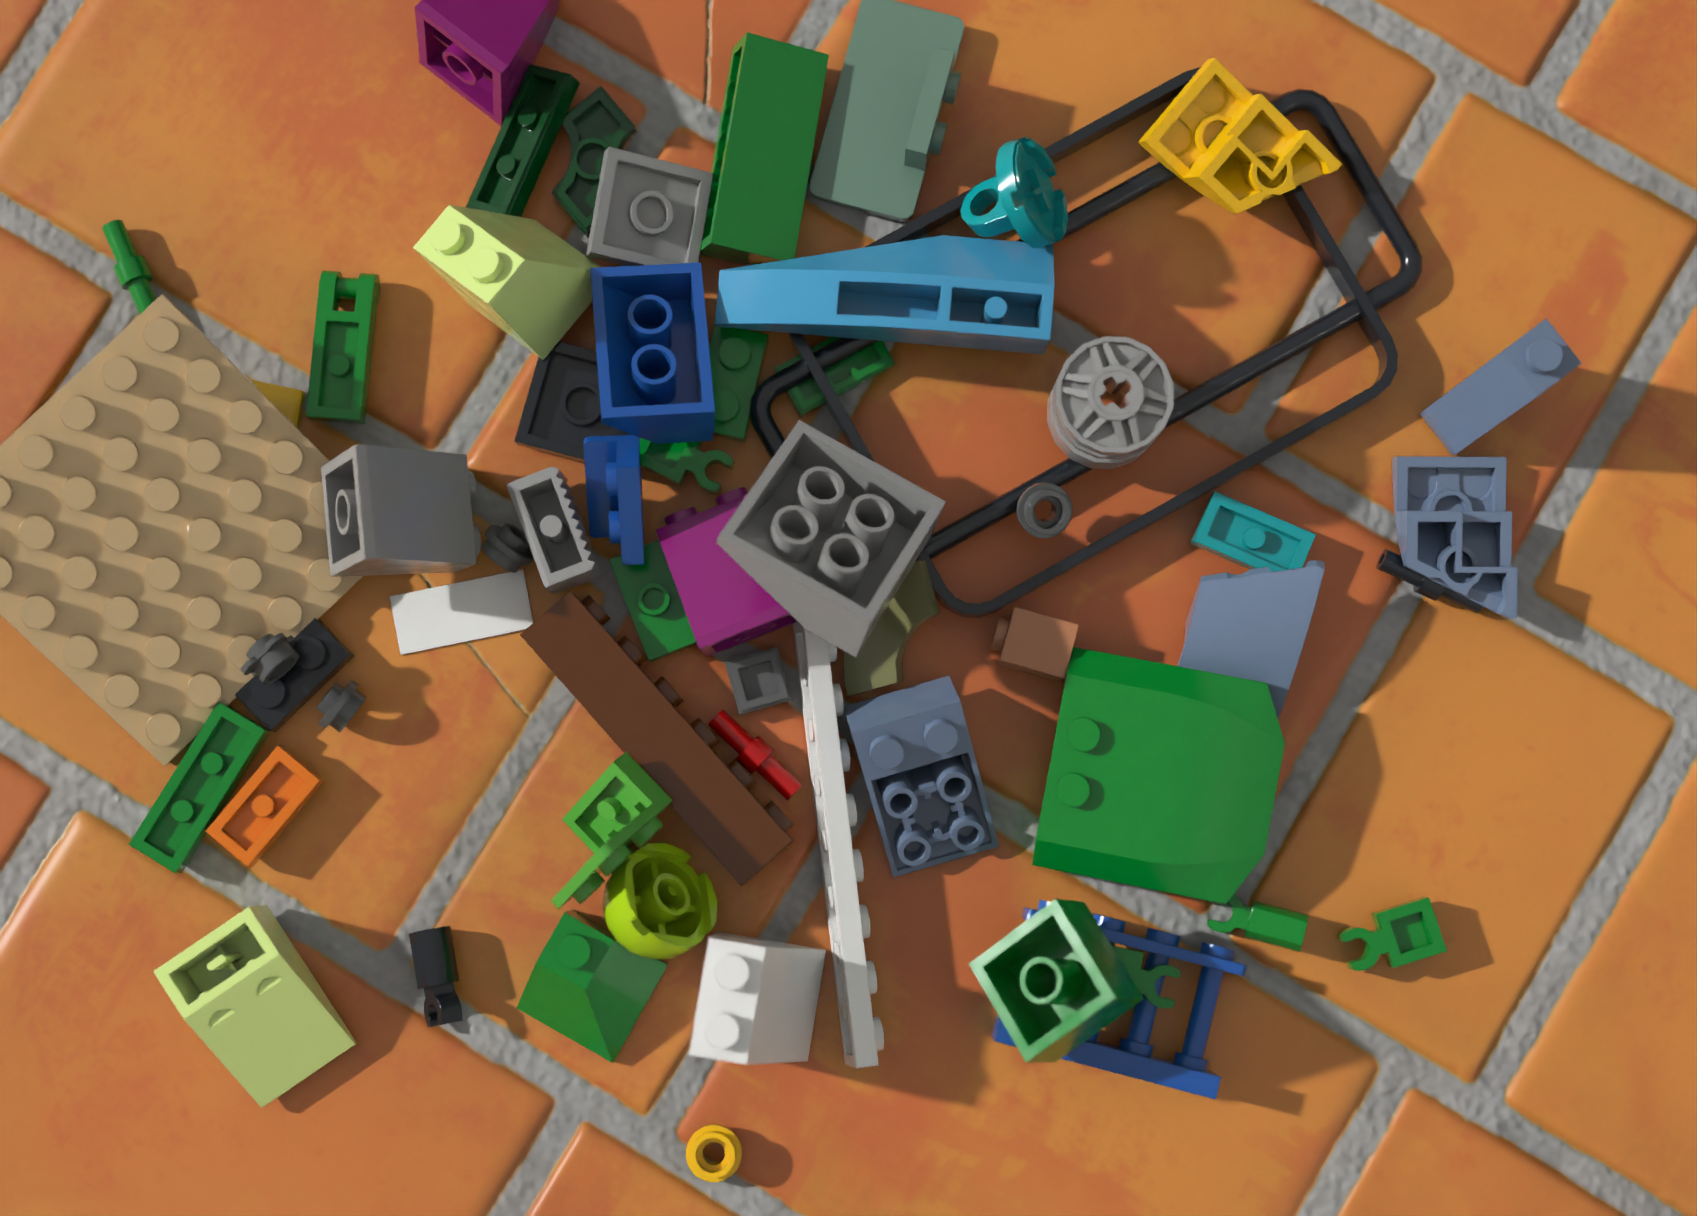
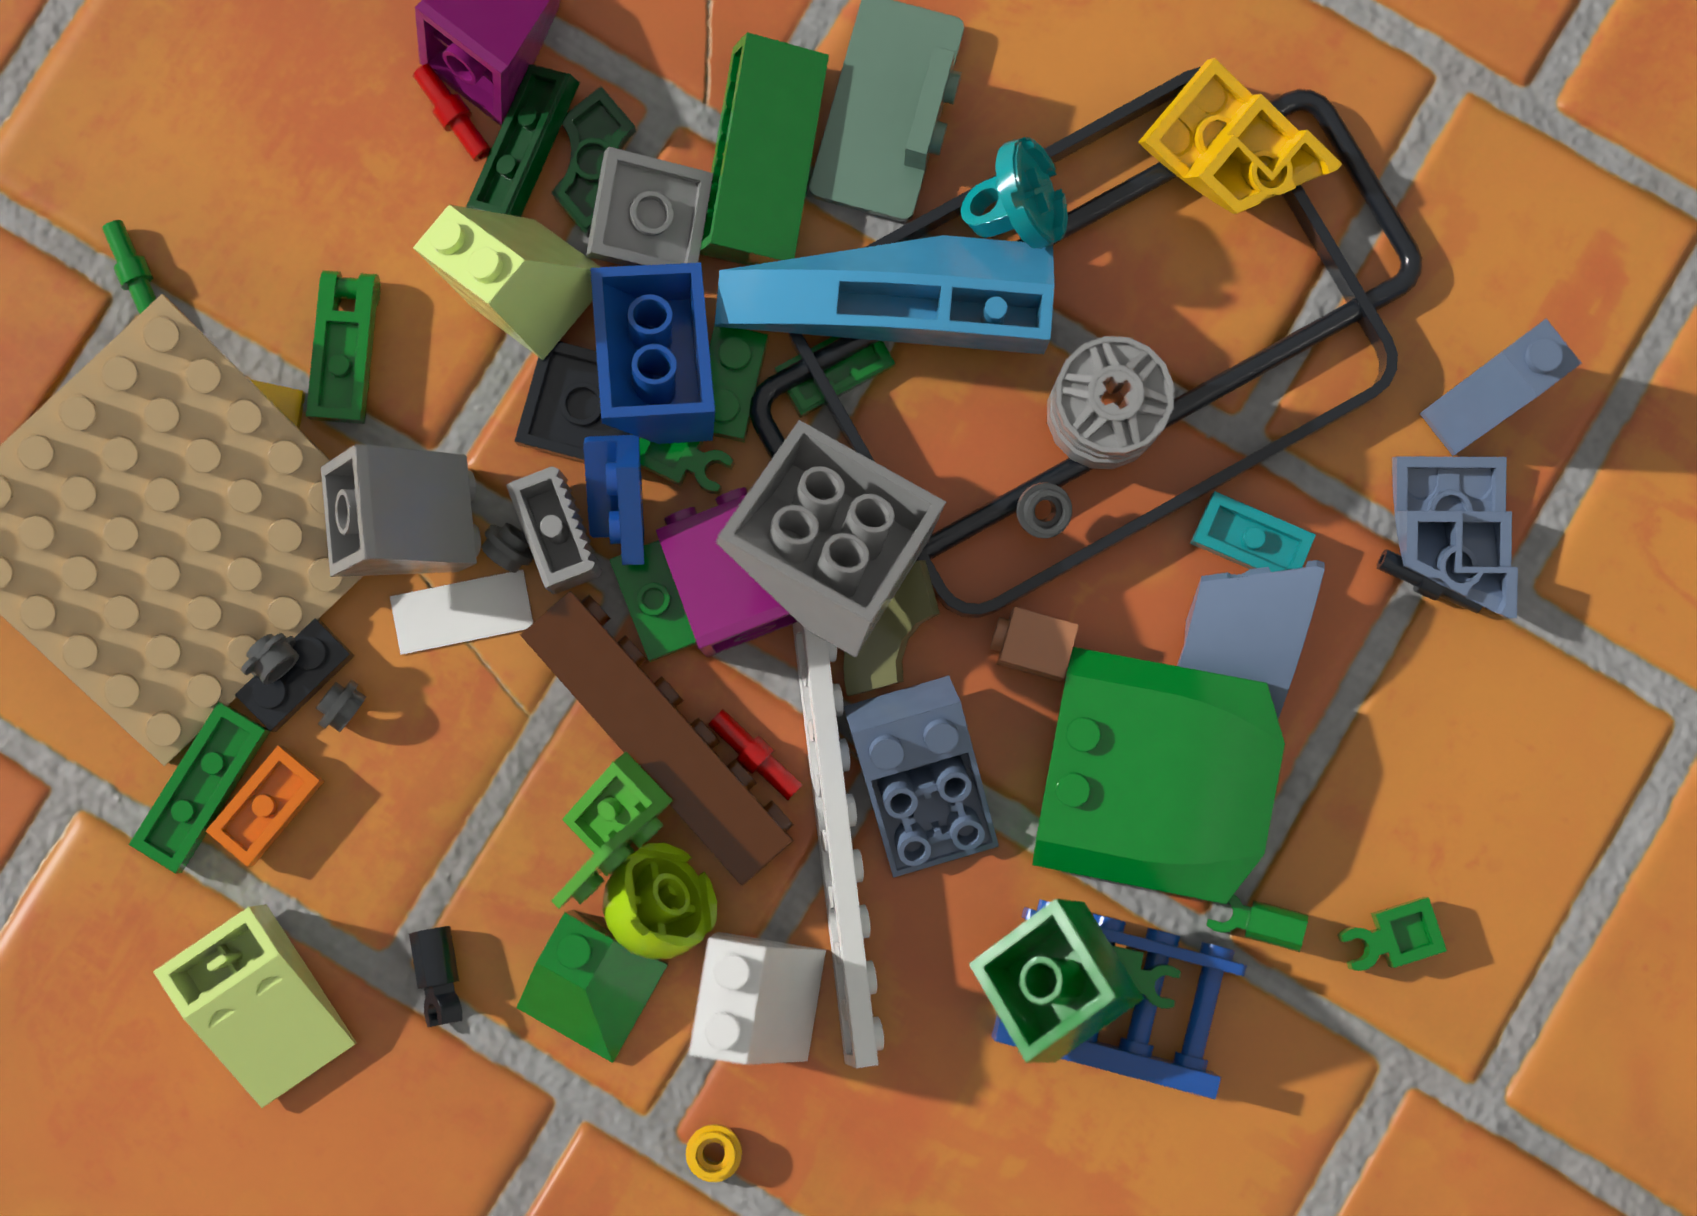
(452, 112): none -> red bar
(758, 681): dark grey tile -> none

